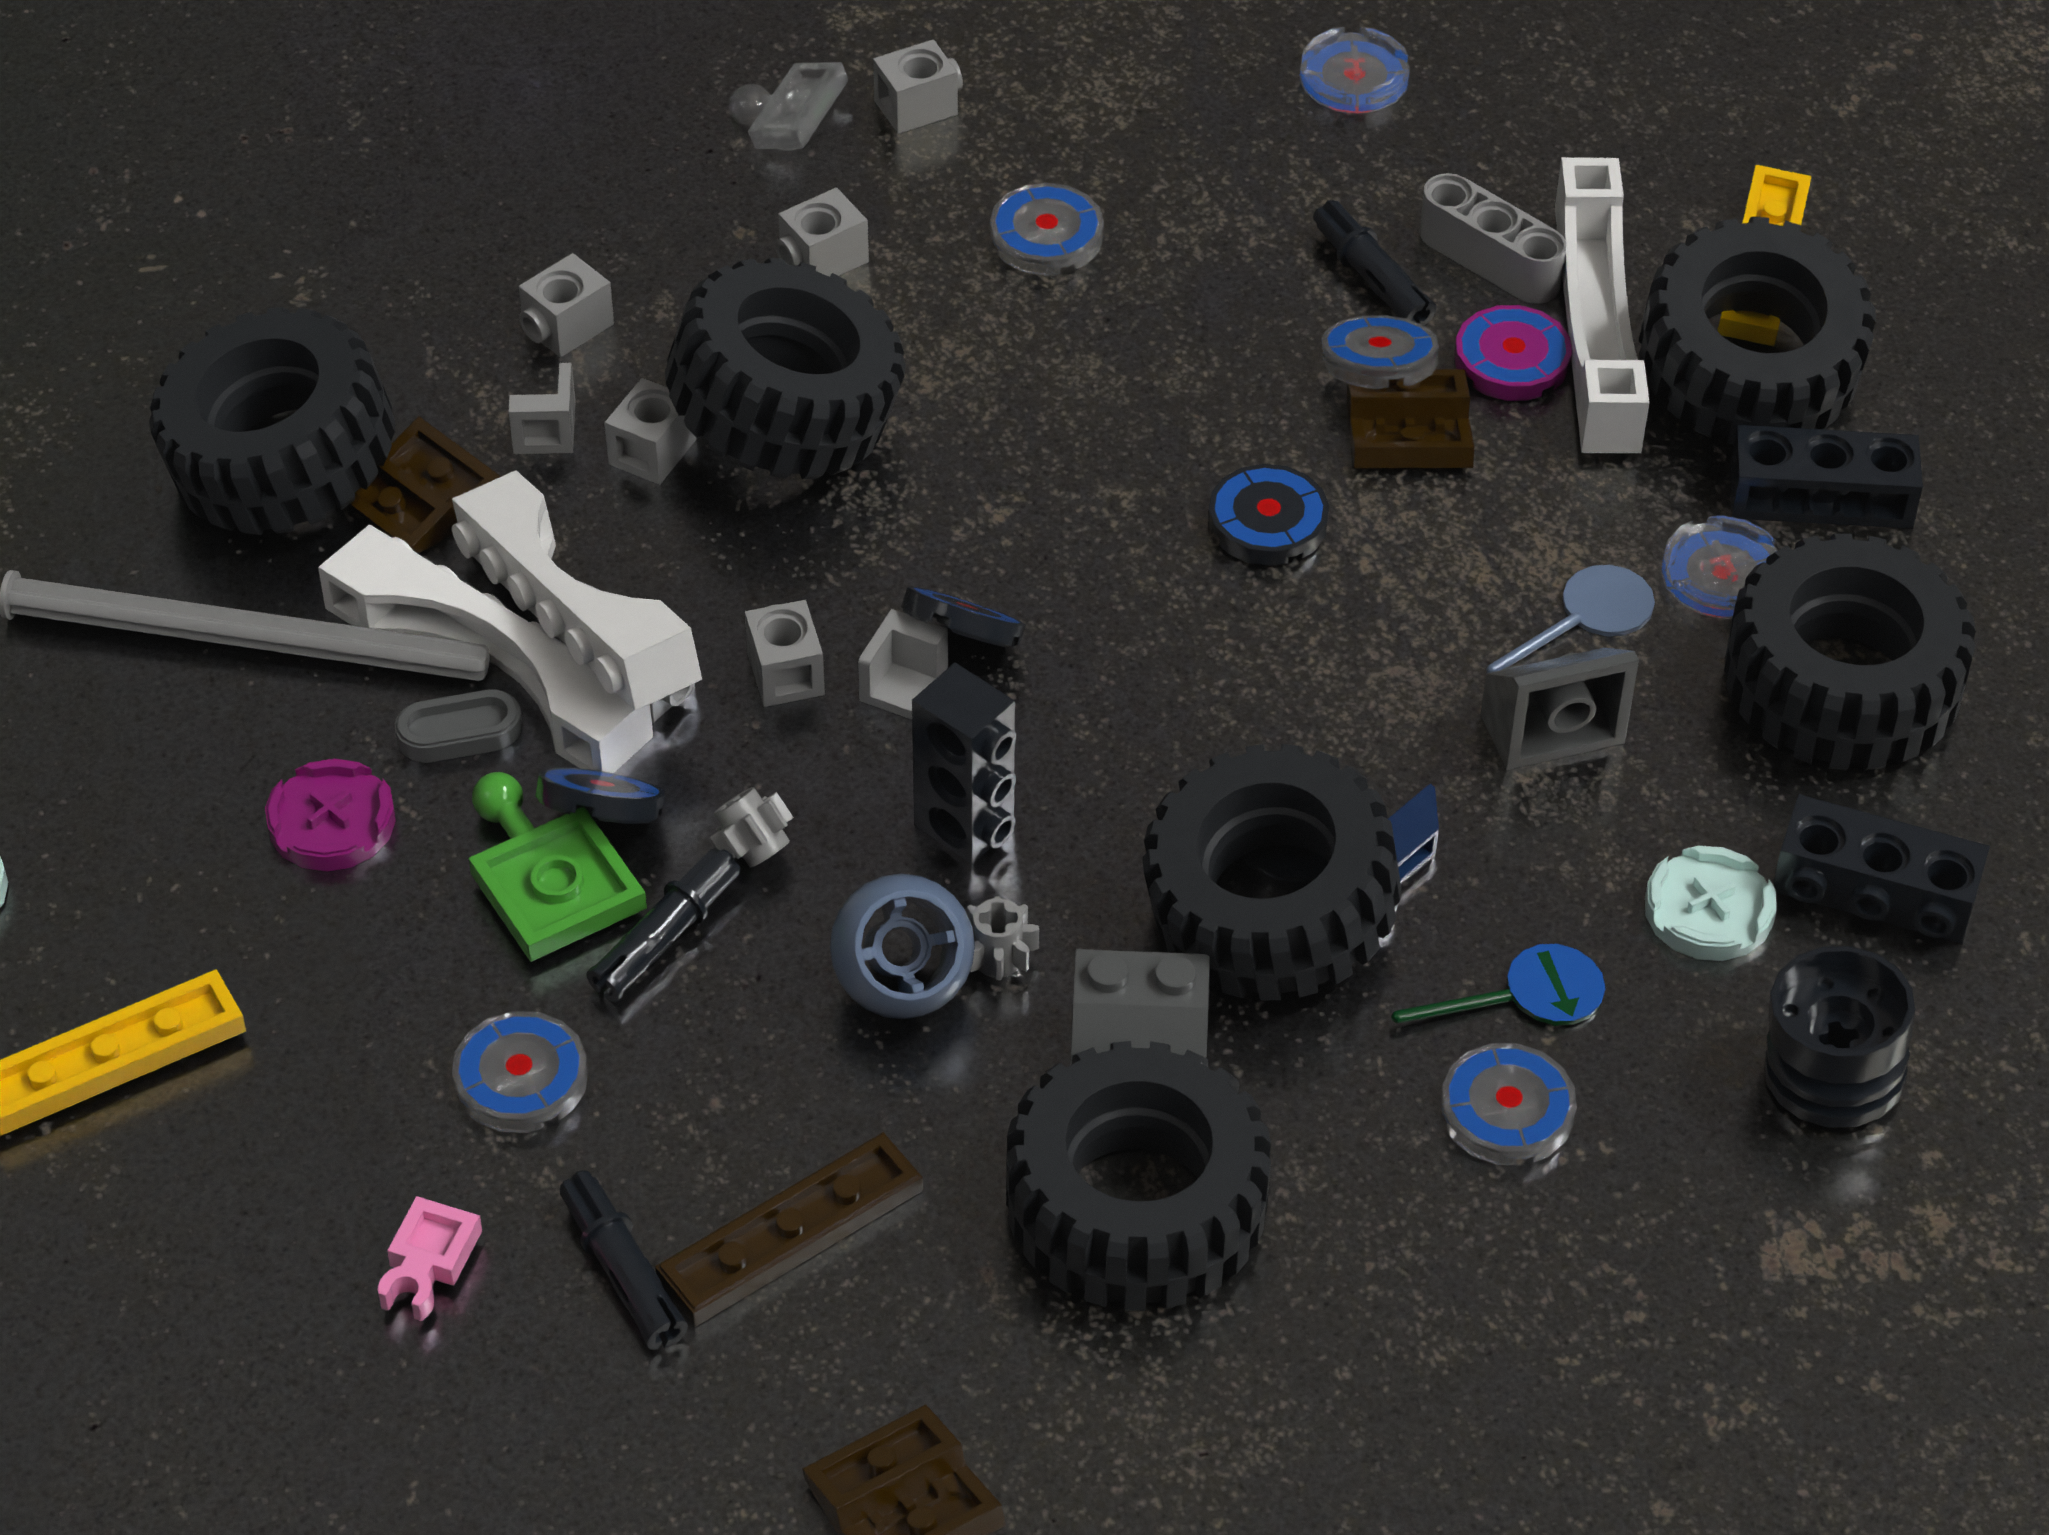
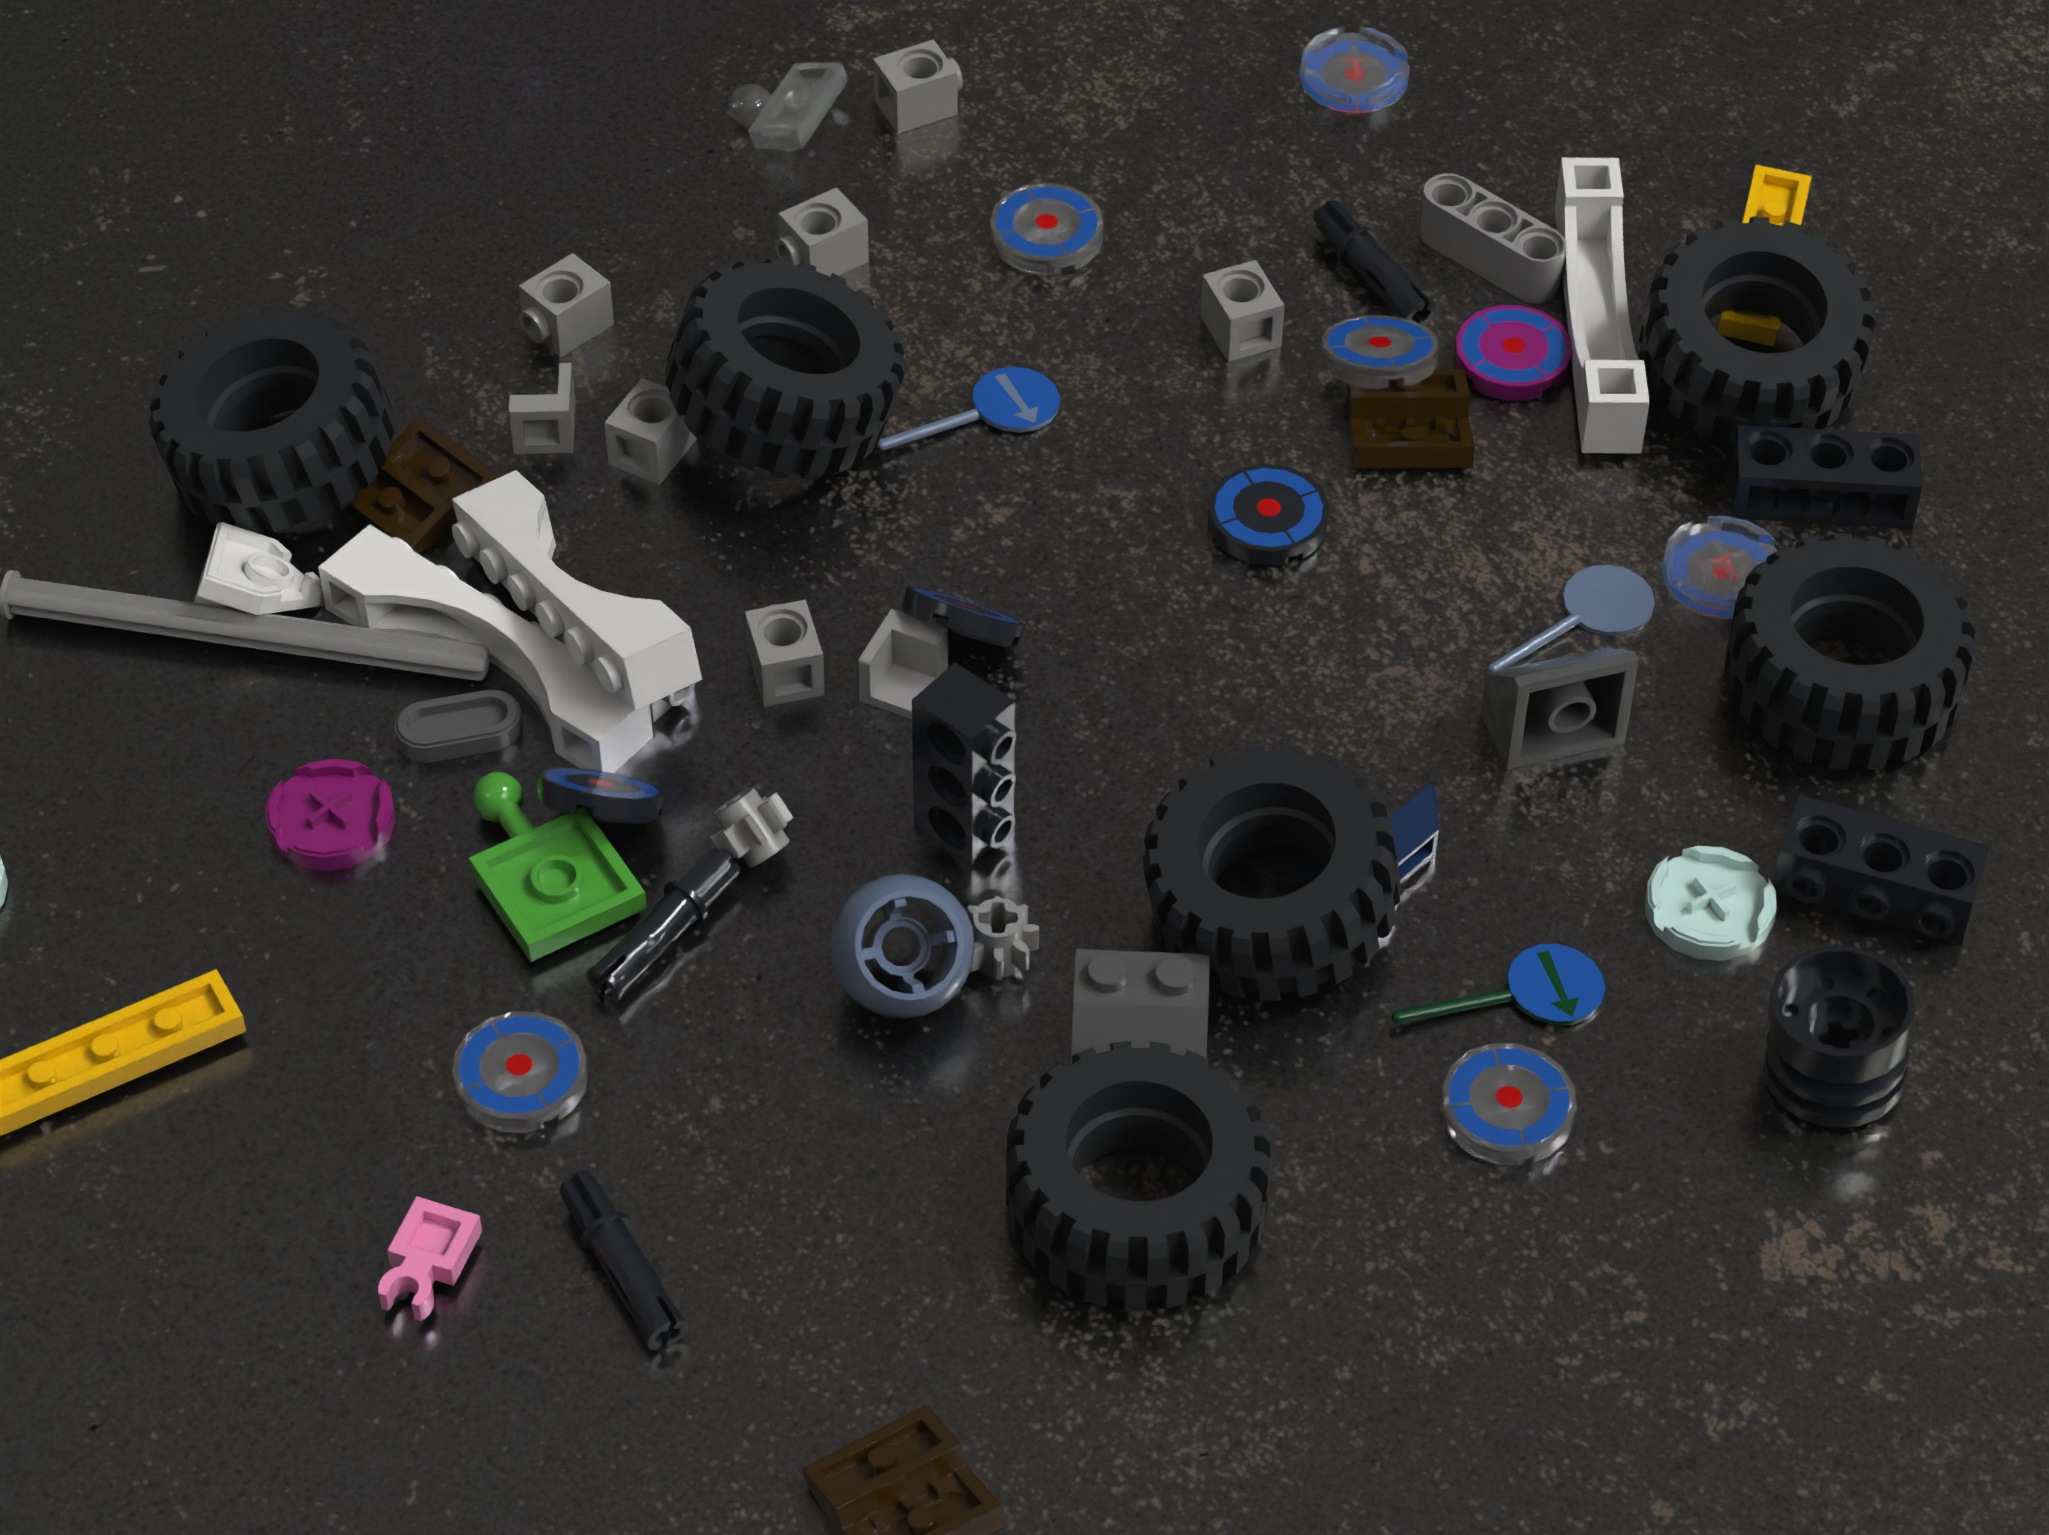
(254, 575): none -> white plate
(789, 1229): dark brown tile -> none
(1004, 398): none -> blue piece
(1242, 310): none -> light grey brick

